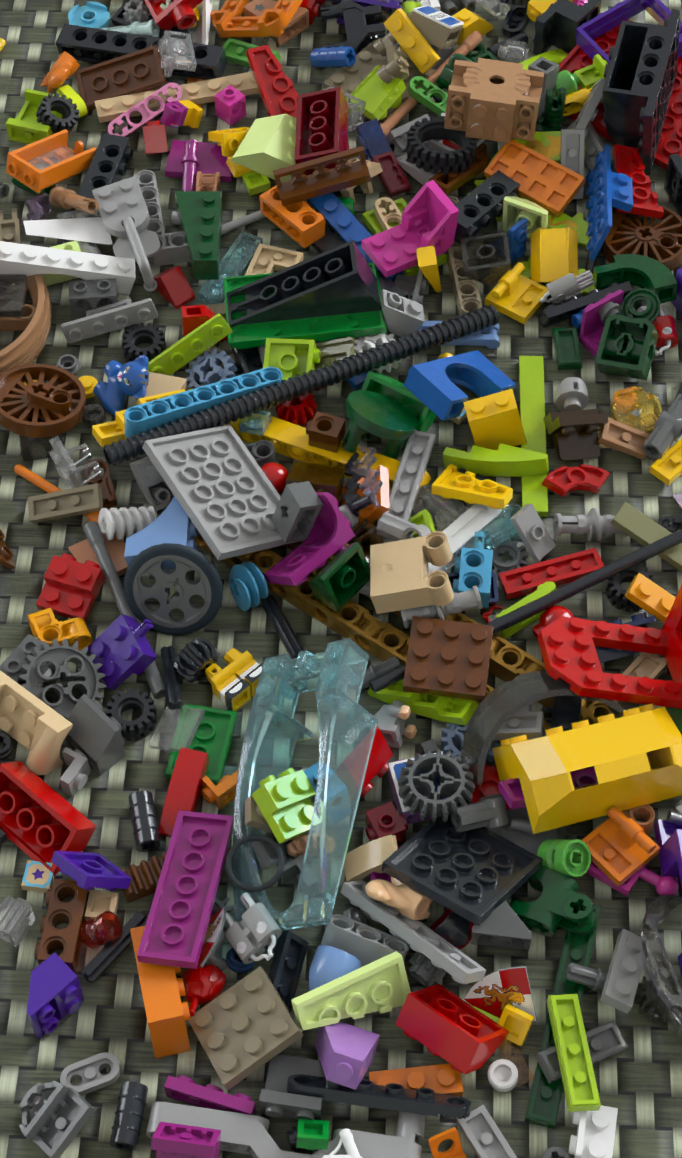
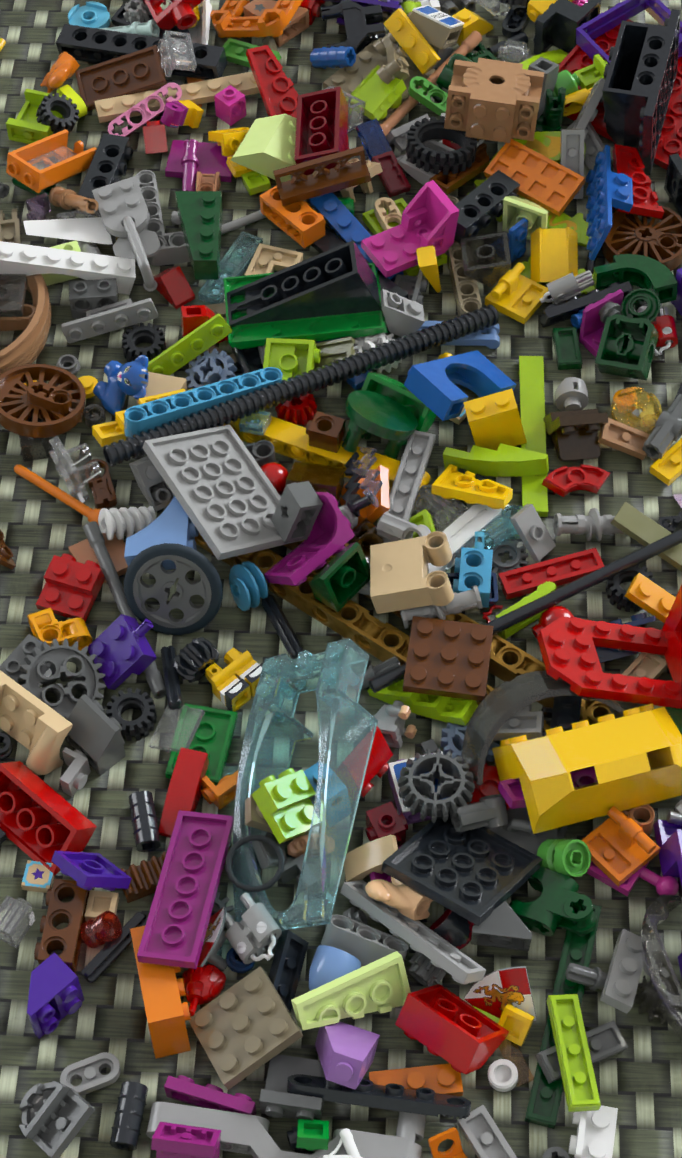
(65, 503): dark tan plate -> none

